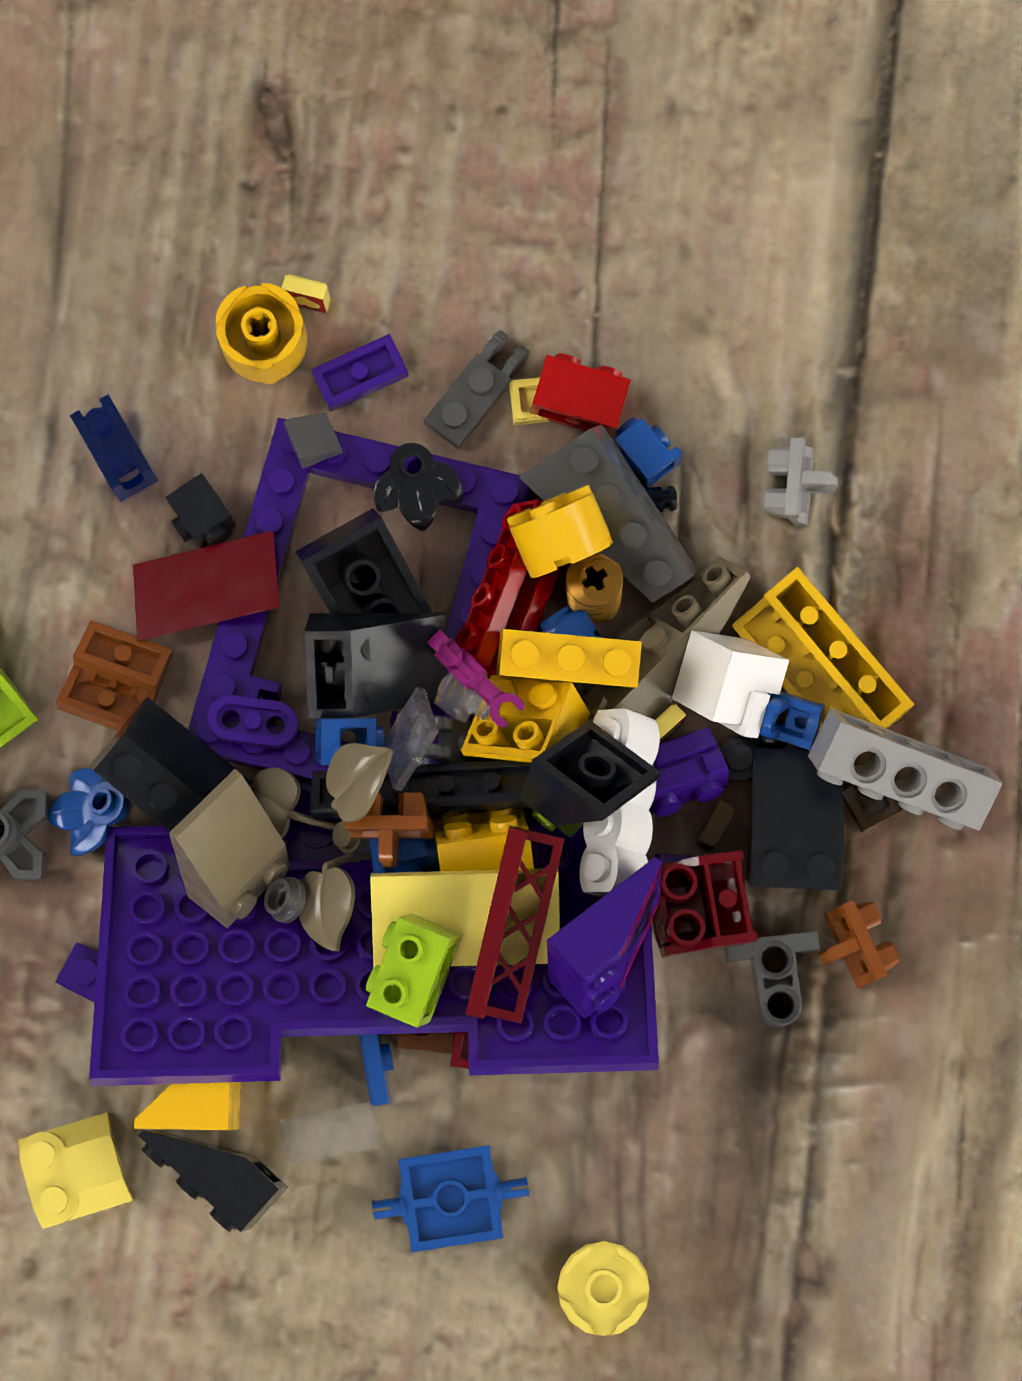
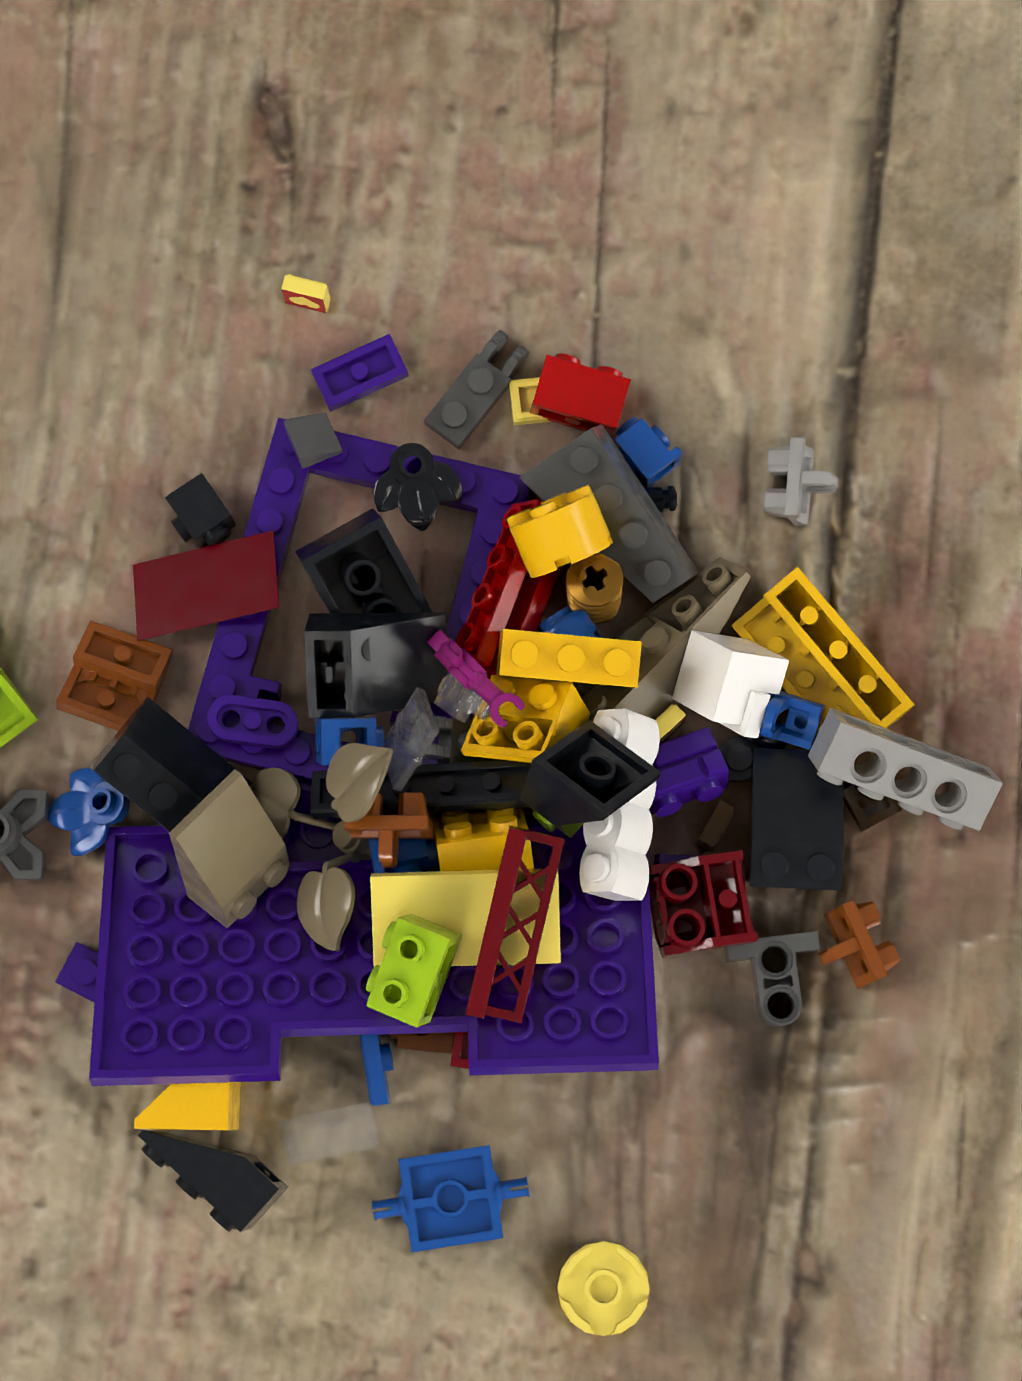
(73, 1171): light yellow slope -> none
(114, 448): clear blue brick -> none
(259, 309): yellow brick -> none
(285, 899): flat silver plate -> none
(599, 946): dark purple slope -> none

